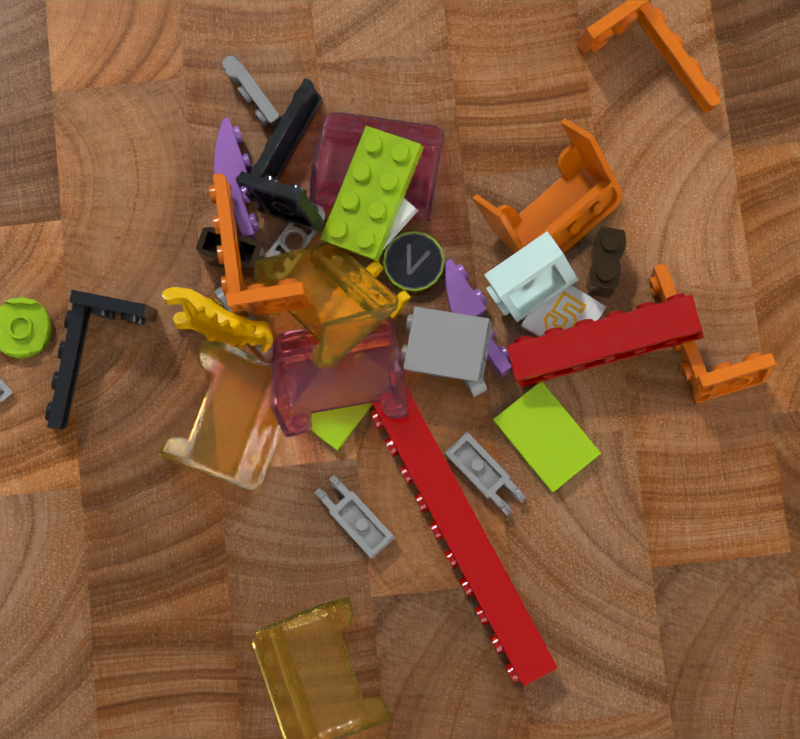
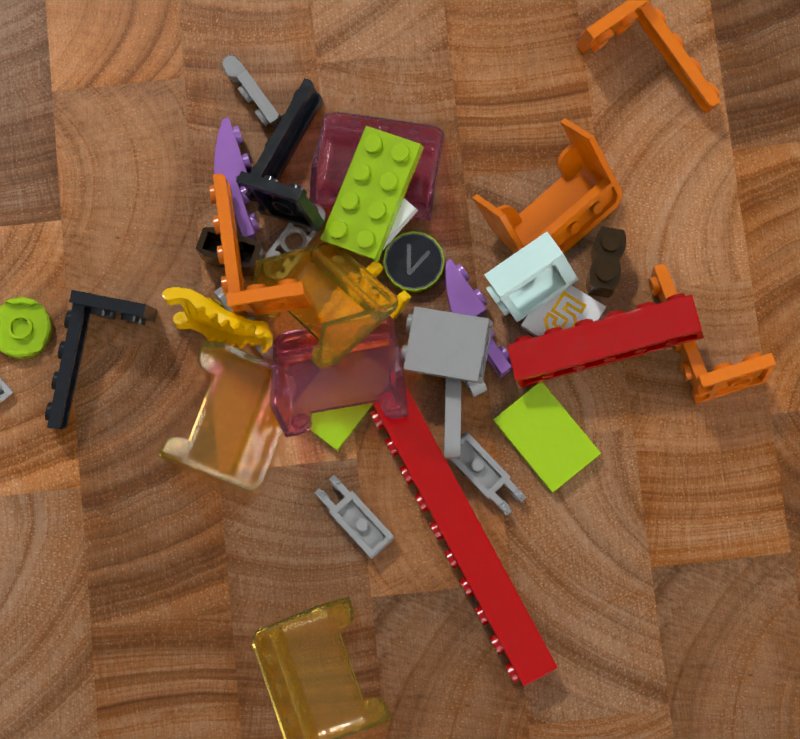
(452, 432): none -> light grey beam

